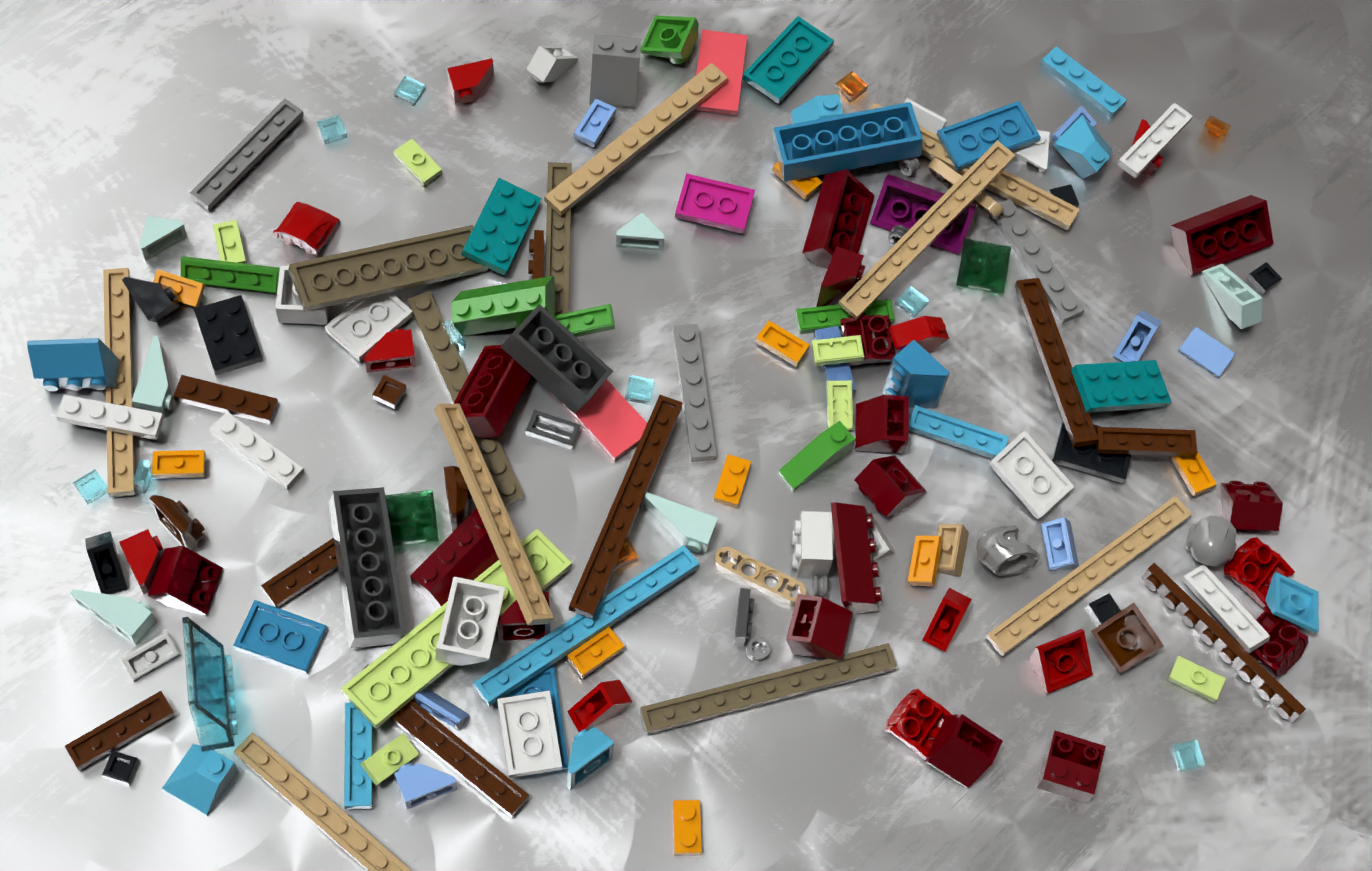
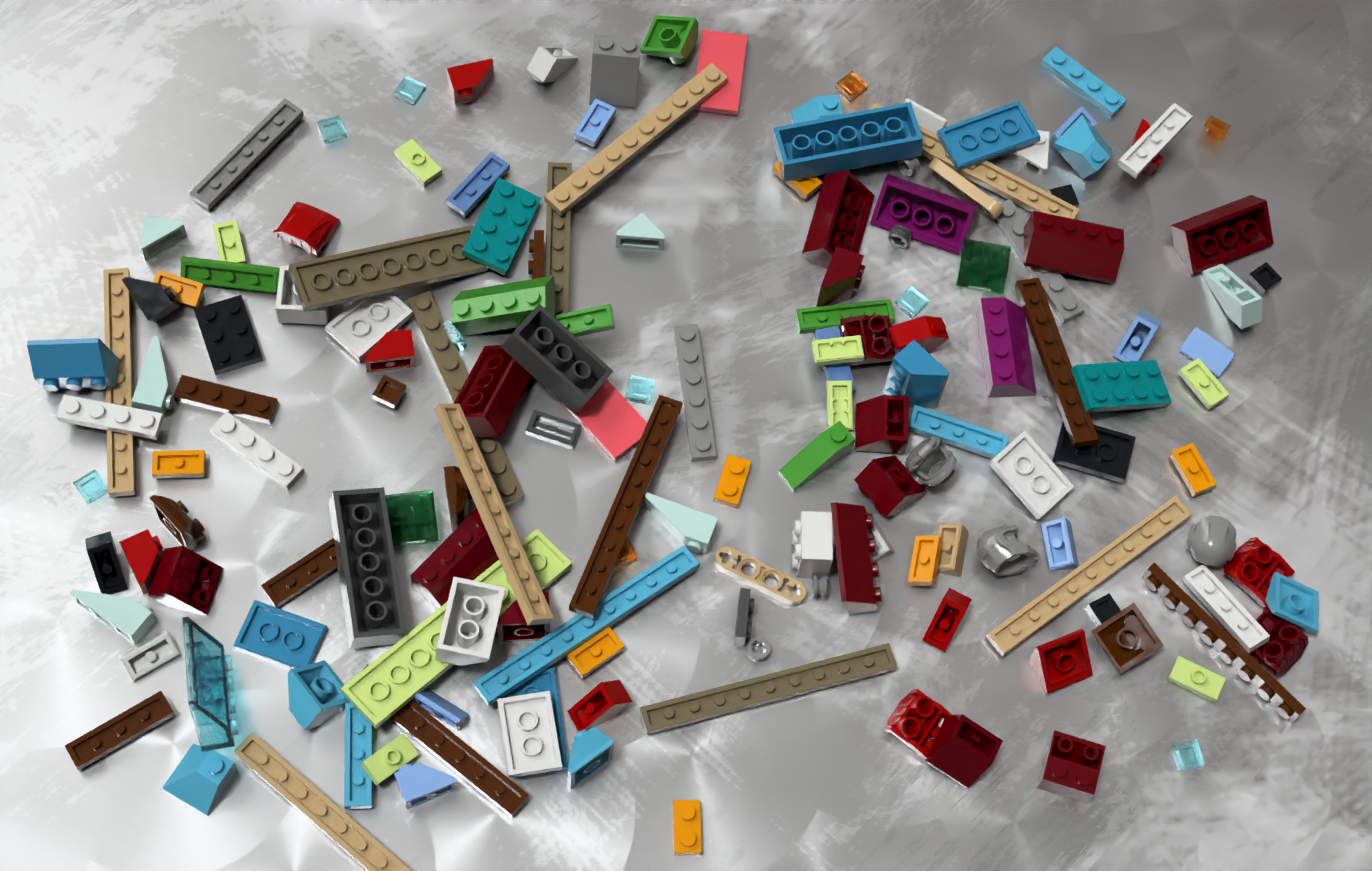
(120, 767): black tile -> none
(143, 476): clear light blue tile -> none
(315, 694): none -> medium azure slope
(477, 184): none -> medium blue plate
(714, 203): dark pink plate -> none
(782, 343): light orange plate -> none
(788, 59): teal plate -> none
(818, 628): dark red slope -> none
(926, 230): tan plate -> none
(931, 462): none -> light grey helmet
(1005, 348): none -> magenta slope
(1073, 247): none -> dark red slope
(1146, 441): reddish brown plate -> none
(1203, 383): none -> yellowish green plate
(1251, 505): dark red slope -> none

